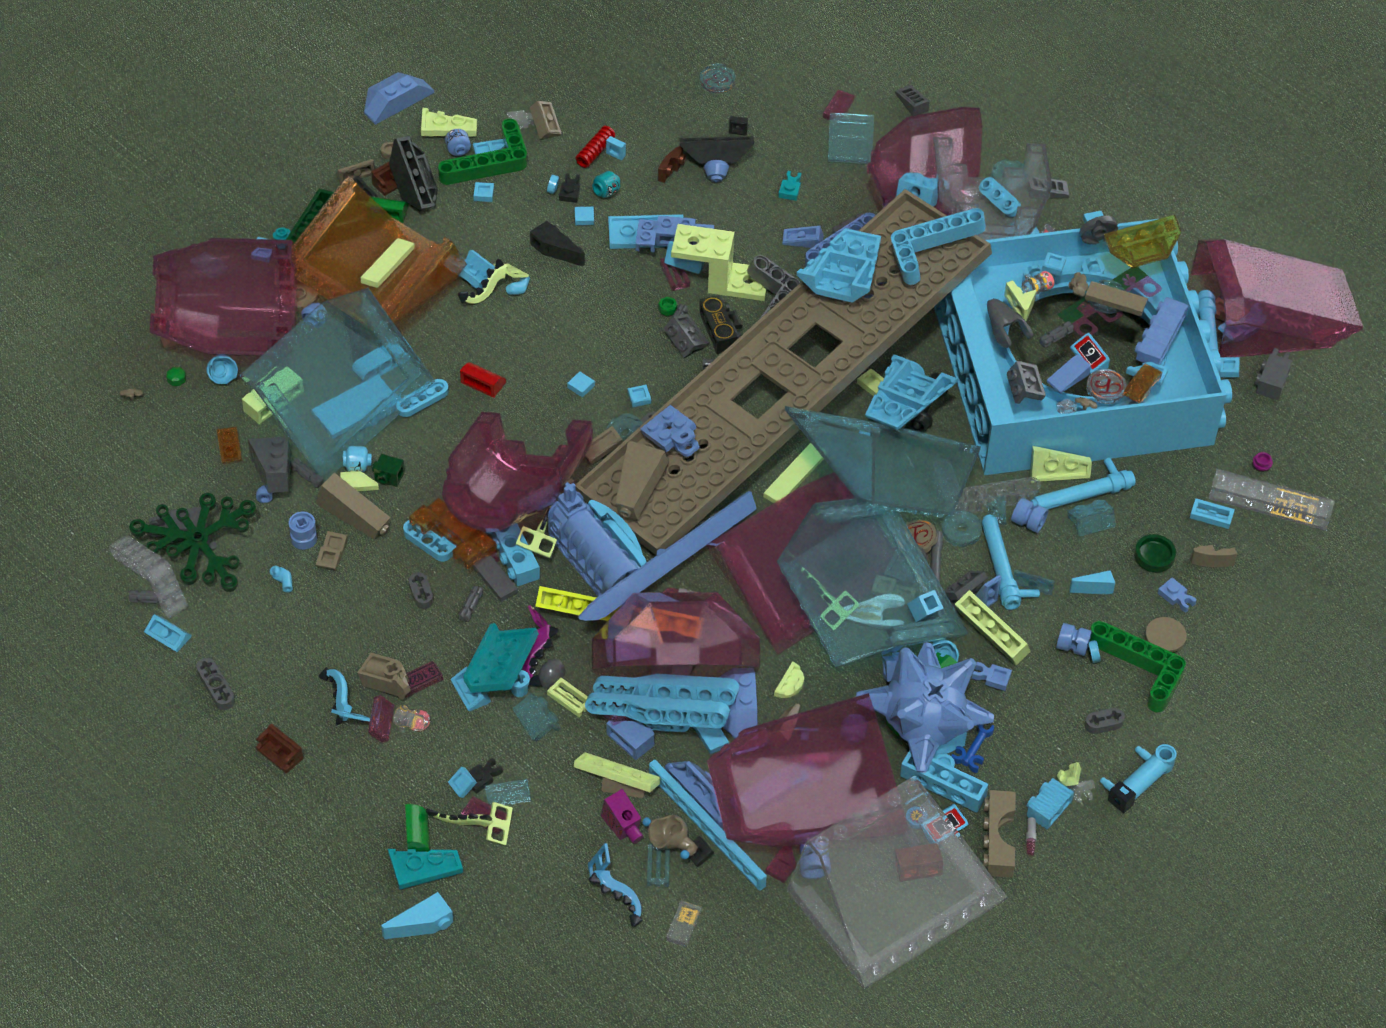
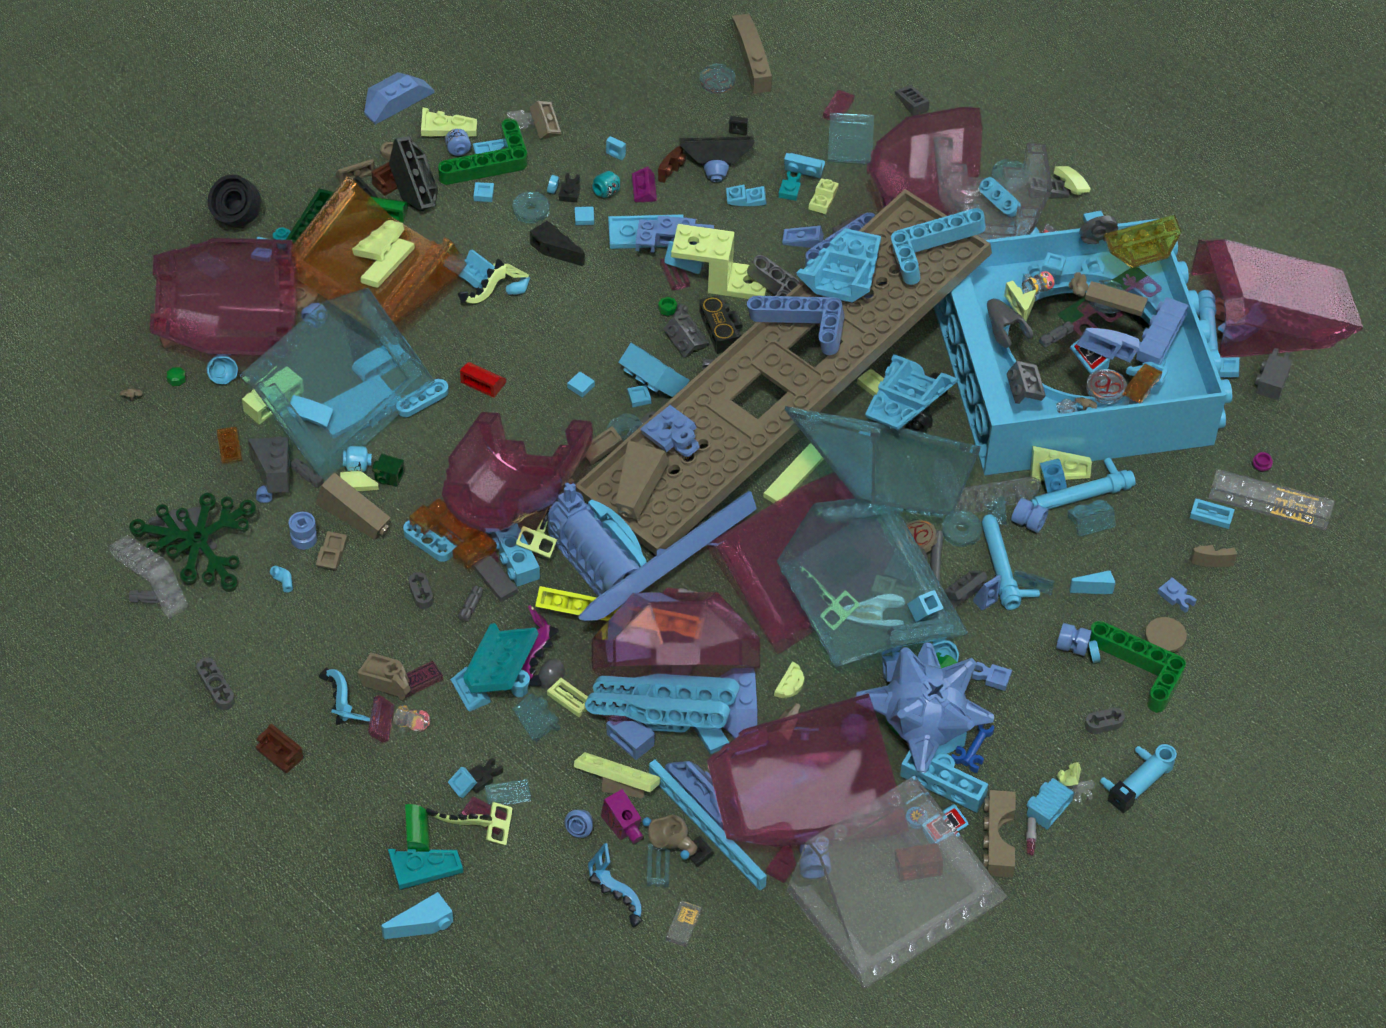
(167, 633): medium azure slope -> none
(234, 200): none -> black piece
(311, 410): none -> medium azure slope
(379, 241): none -> yellowish green wing
(528, 199): none -> clear light blue tile
(579, 823): none -> medium blue cone
(594, 146): red piece -> none
(644, 185): none -> magenta slope
(652, 371): none -> medium azure wedge
(746, 197): none -> medium azure slope
(753, 53): none -> dark tan slope
(802, 310): none -> medium blue beam
(804, 165): none -> medium azure bracket
(823, 196): none -> yellowish green slope
(915, 181): medium azure brick -> none
(992, 628): yellowish green brick -> none
(1053, 475): none -> dark azure brick
(1070, 374): medium blue slope -> none
(1072, 179): none -> yellowish green slope
(1109, 343): none -> medium blue slope
(1155, 553): dark green piece -> none

